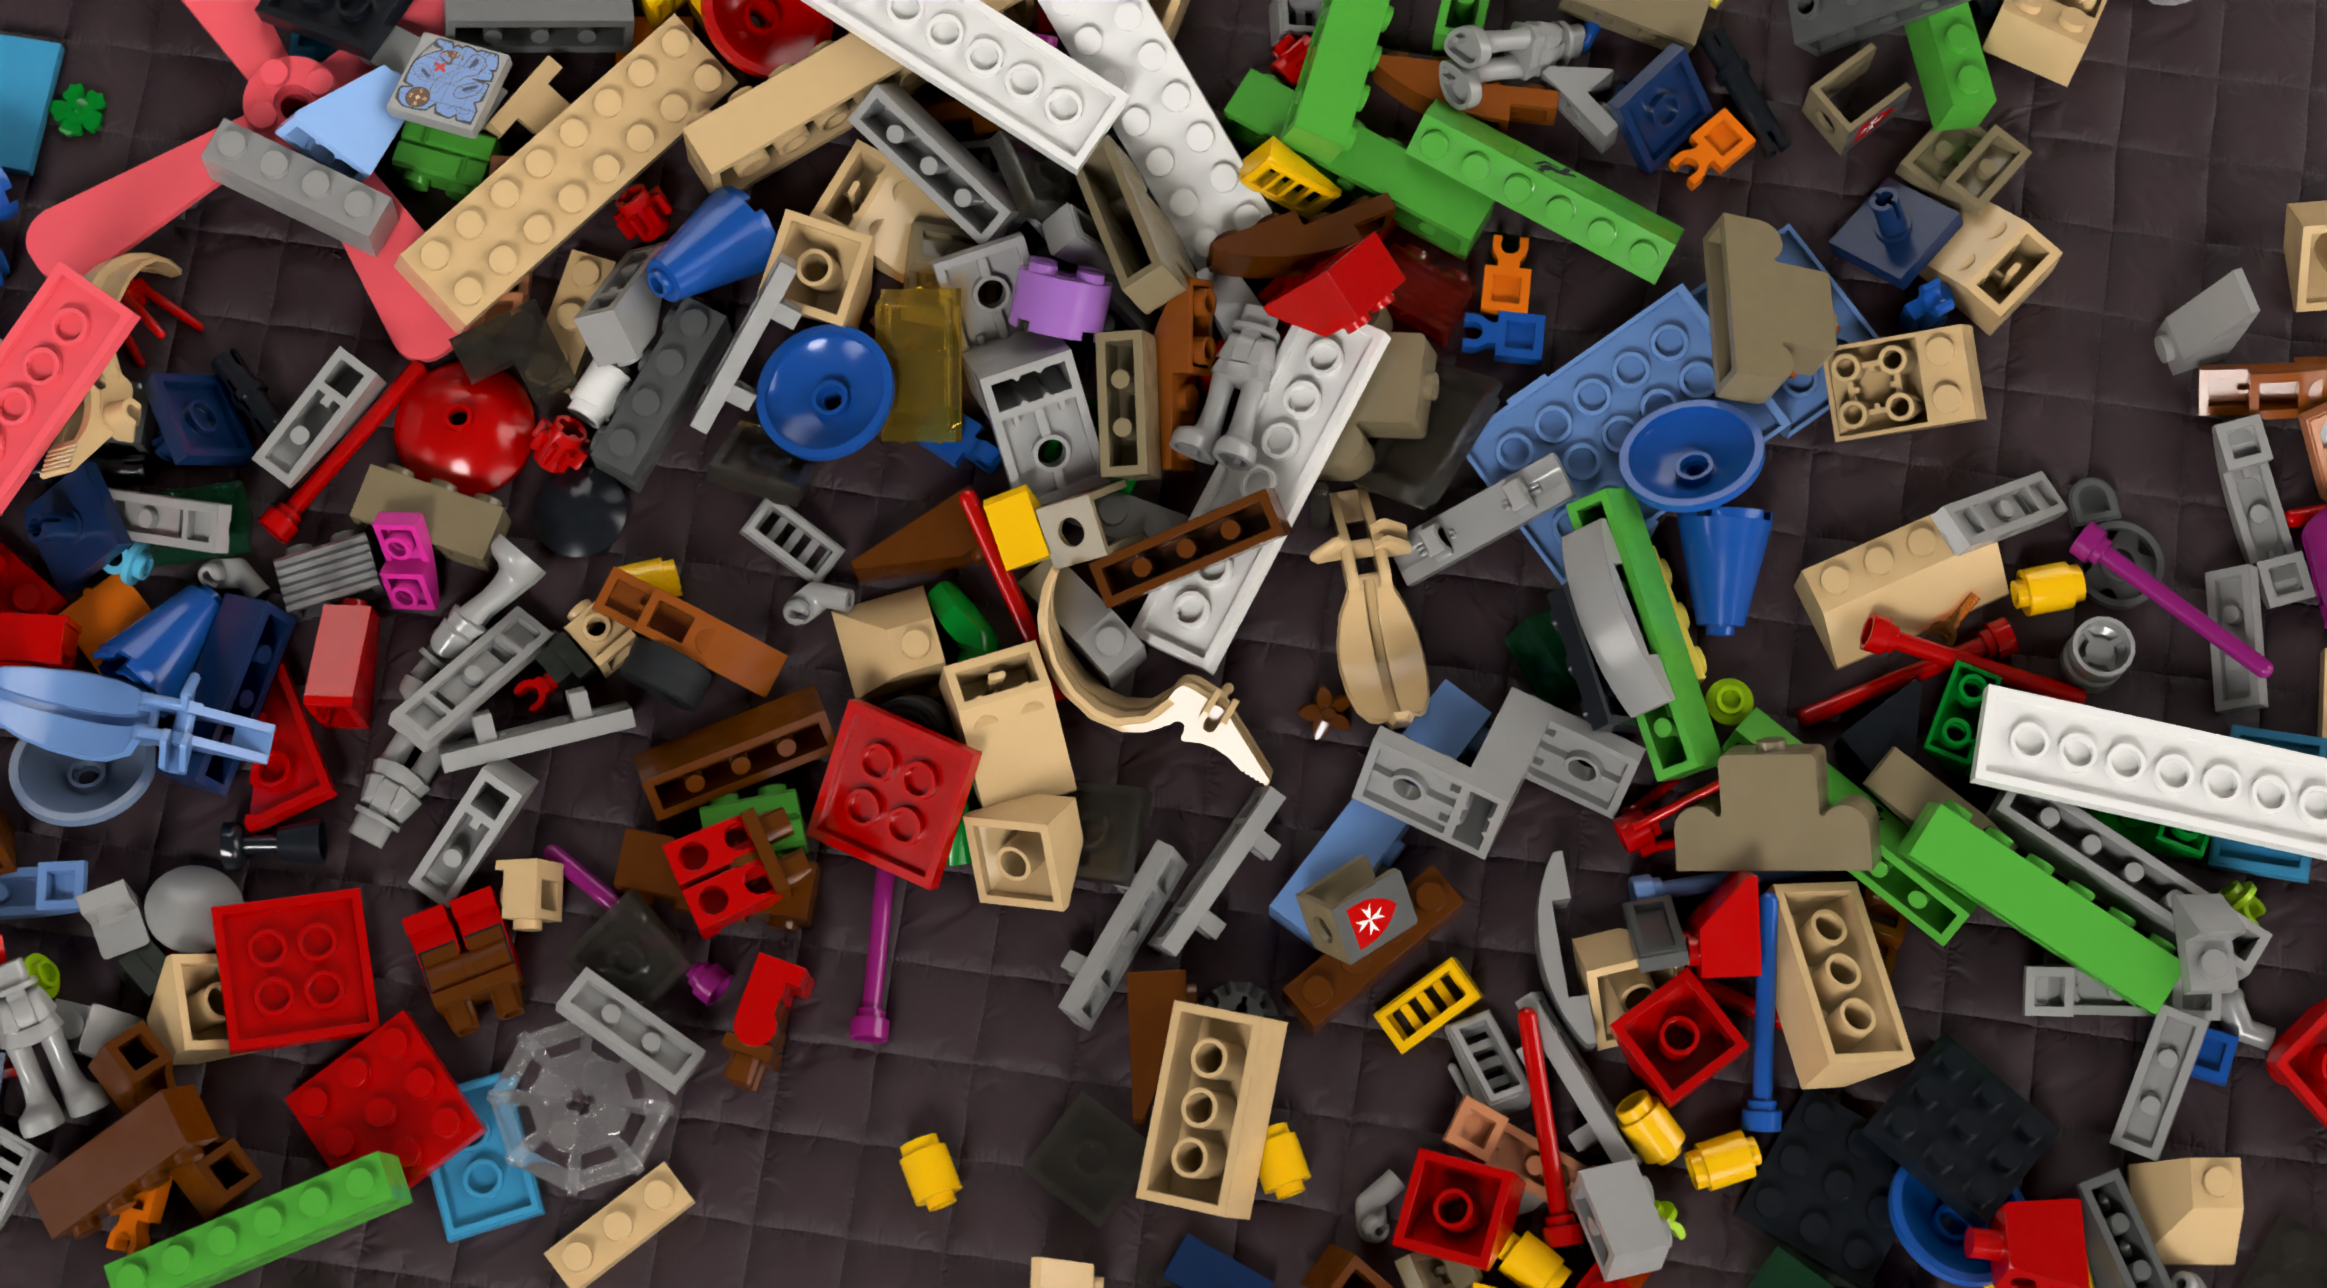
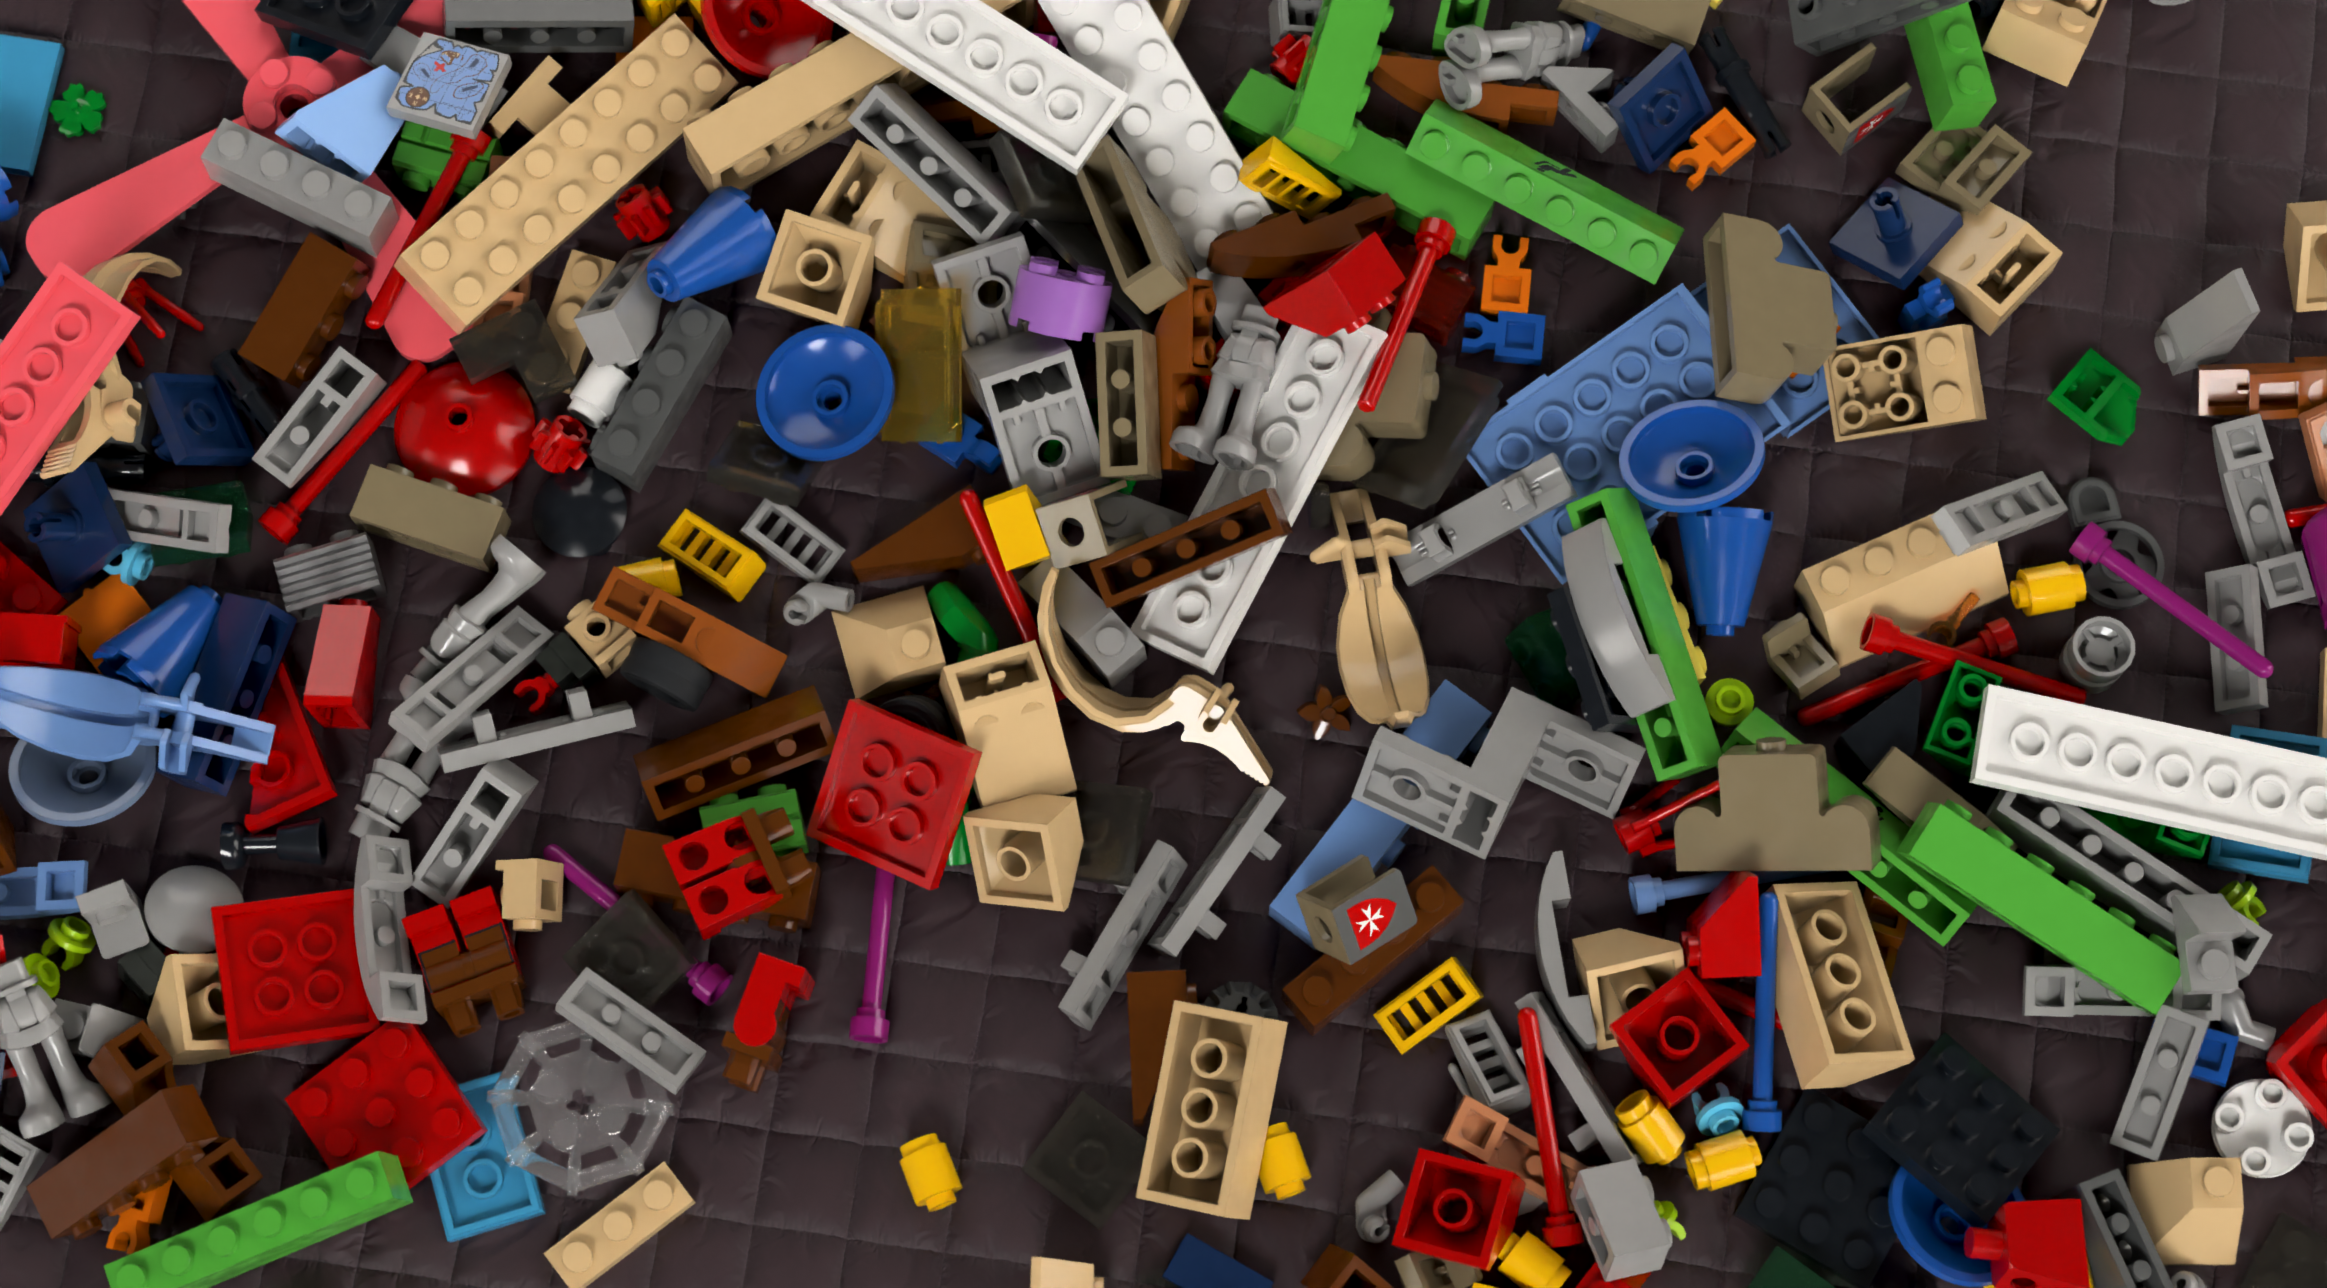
(73, 936): none -> lime plate
(233, 574): light grey arm -> none
(305, 311): none -> reddish brown brick
(380, 937): none -> light grey slope
(410, 562): dark pink slope -> none
(463, 151): none -> red piece
(724, 382): light grey hinge -> none
(737, 571): none -> yellow slope
(1075, 238): light grey slope -> none
(1432, 241): none -> red piece
(1655, 934): dark grey tile -> none
(1718, 1115): none -> medium azure plate
(1799, 656): none -> dark tan bracket
(2098, 399): none -> green slope
(2263, 1127): none -> white dish

